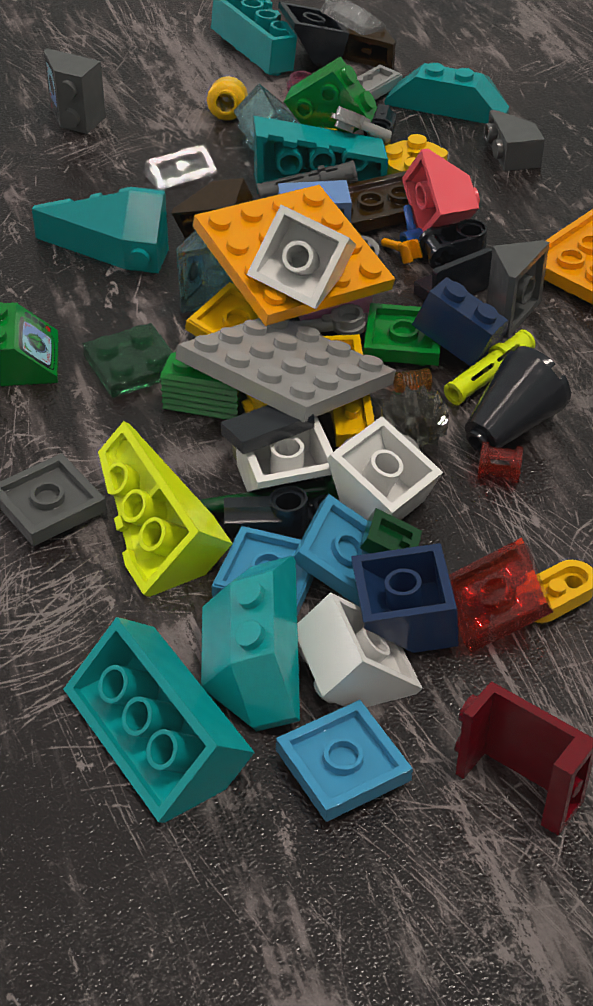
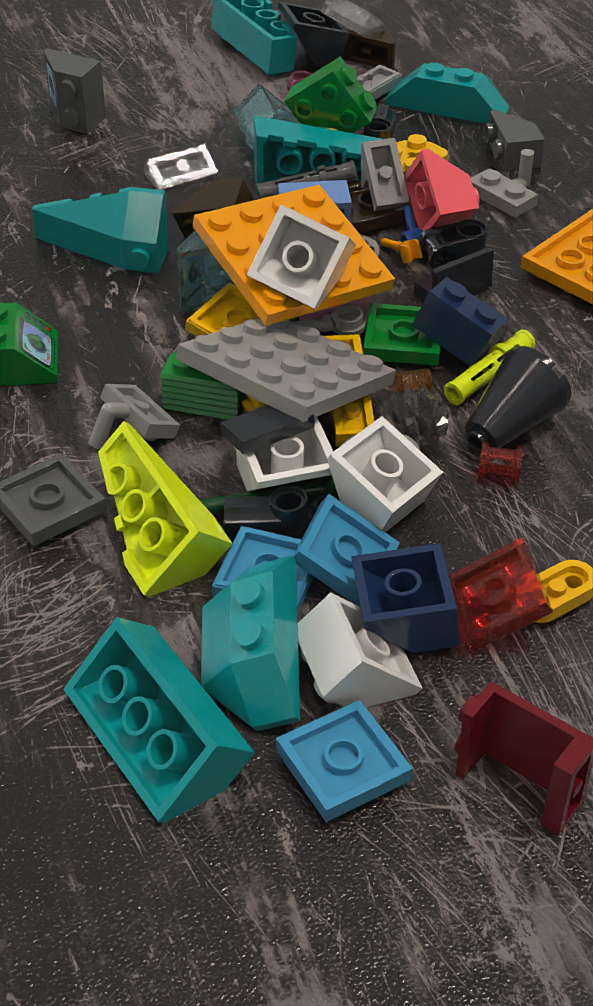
(128, 359): clear green plate -> none
(135, 408): none -> light grey plate
(217, 97): yellow head -> none
(349, 120): light grey plate -> none
(383, 174): none -> light grey slope
(388, 533): dark green bracket -> none
(508, 194): none -> light grey plate
(517, 280): dark grey slope -> none

